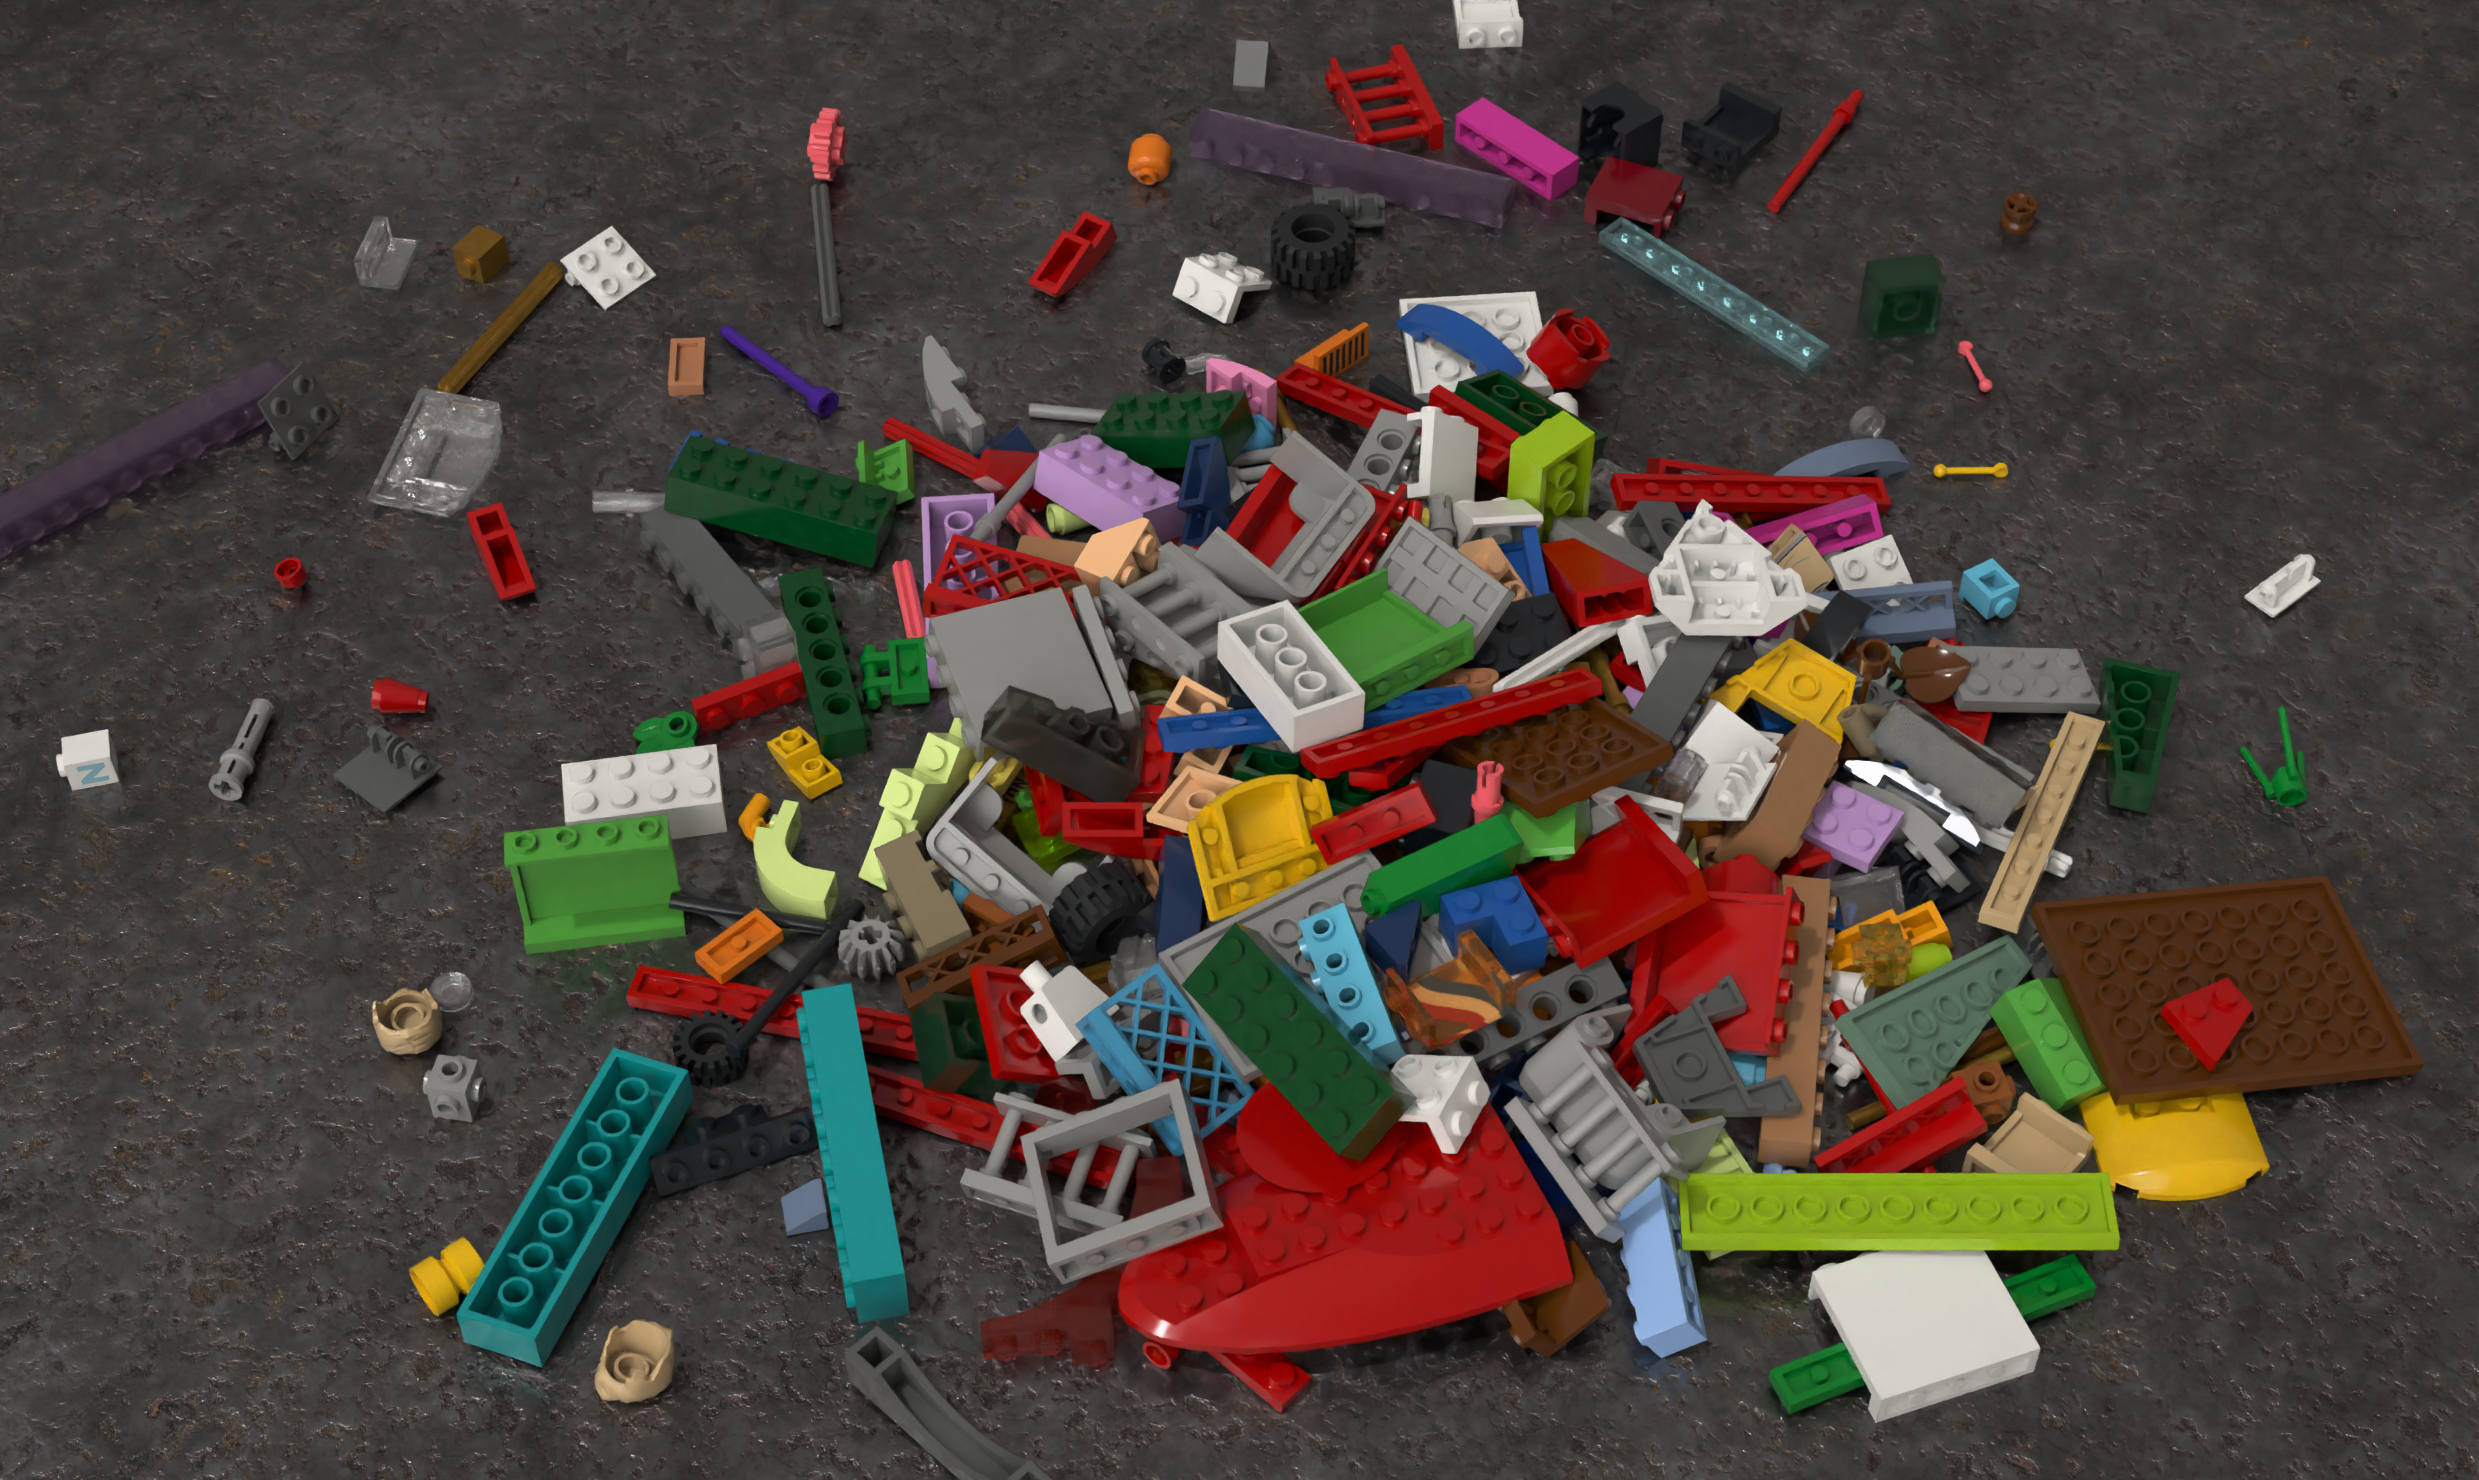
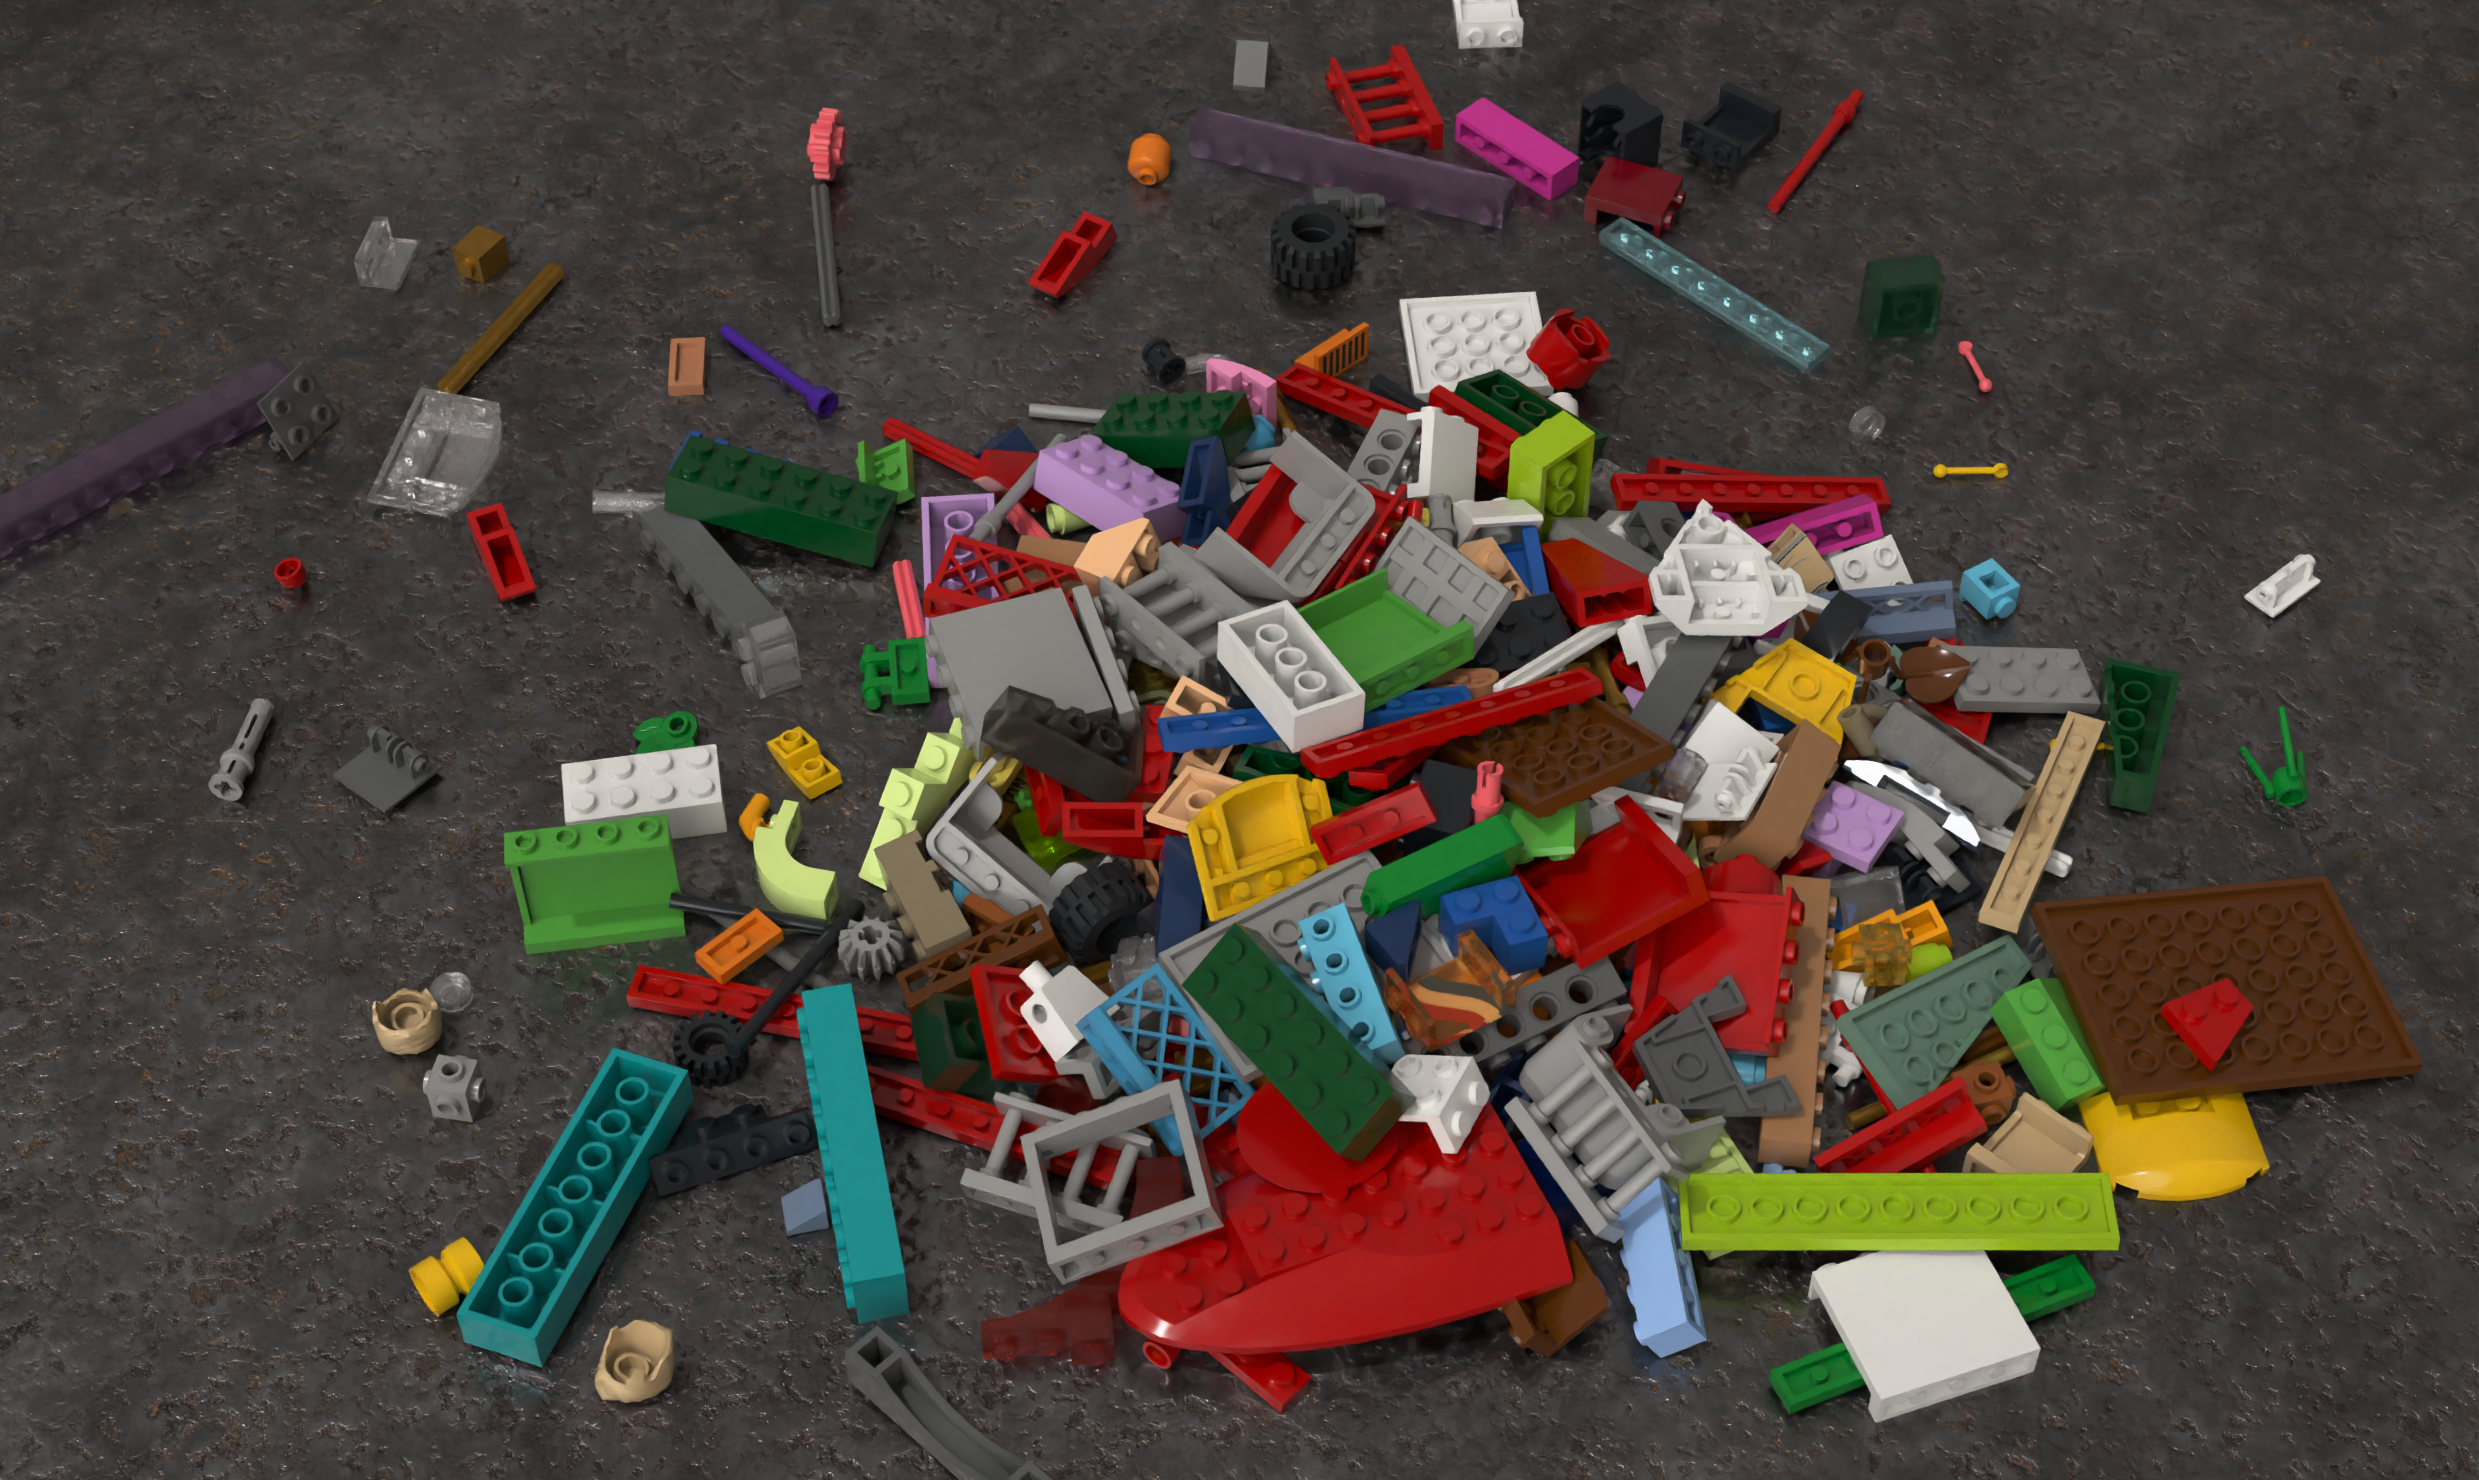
(88, 760): white brick -> none
(398, 697): red cone -> none
(607, 268): white hinge -> none
(748, 697): red plate -> none
(825, 671): dark green brick -> none
(947, 397): light grey slope -> none
(1217, 284): white bracket -> none
(1462, 337): blue slope -> none
(1850, 460): sand blue slope -> none
(2018, 213): reddish brown wheel -> none

